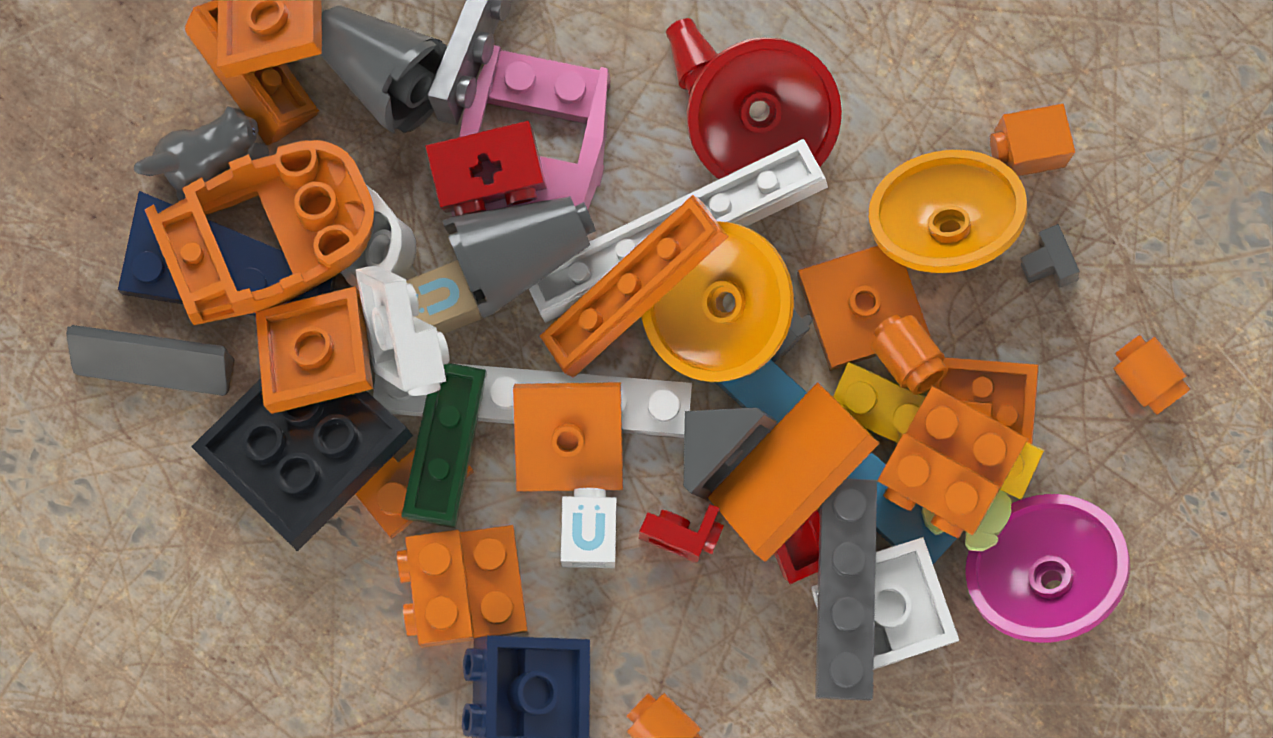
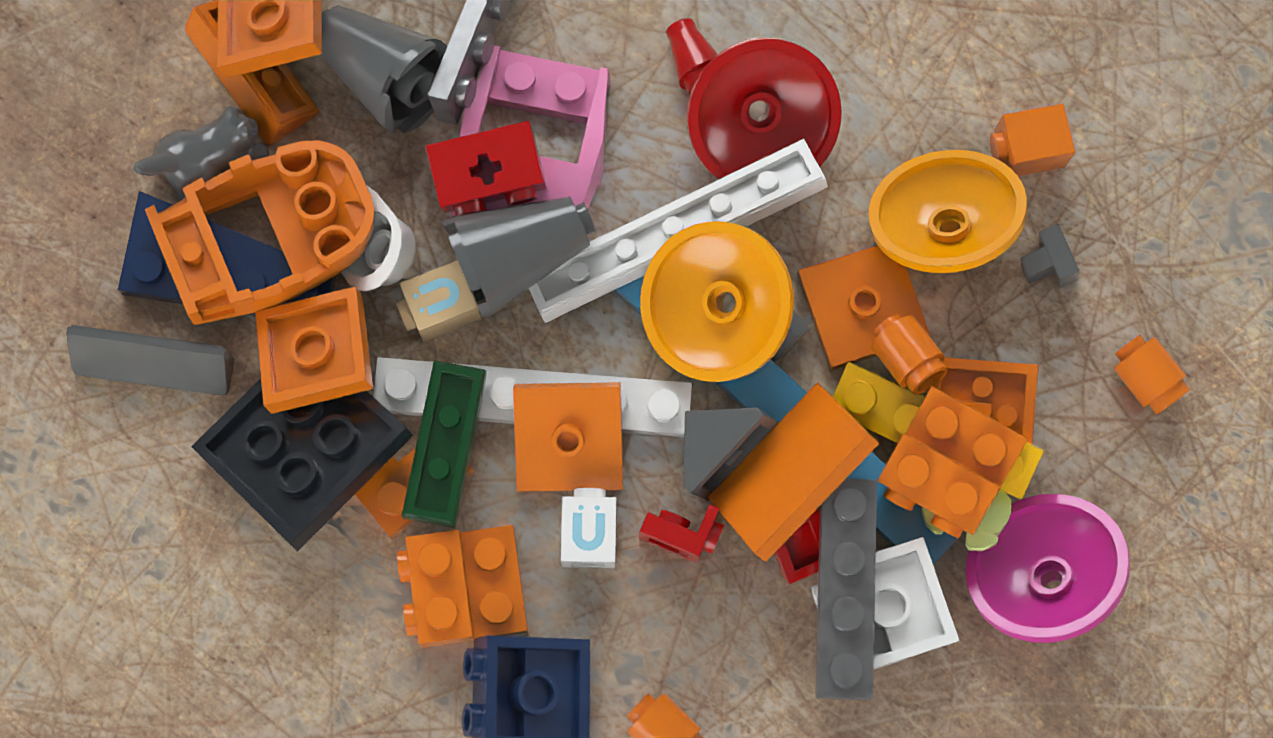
(401, 345): white plate -> none
(633, 286): orange tile -> none

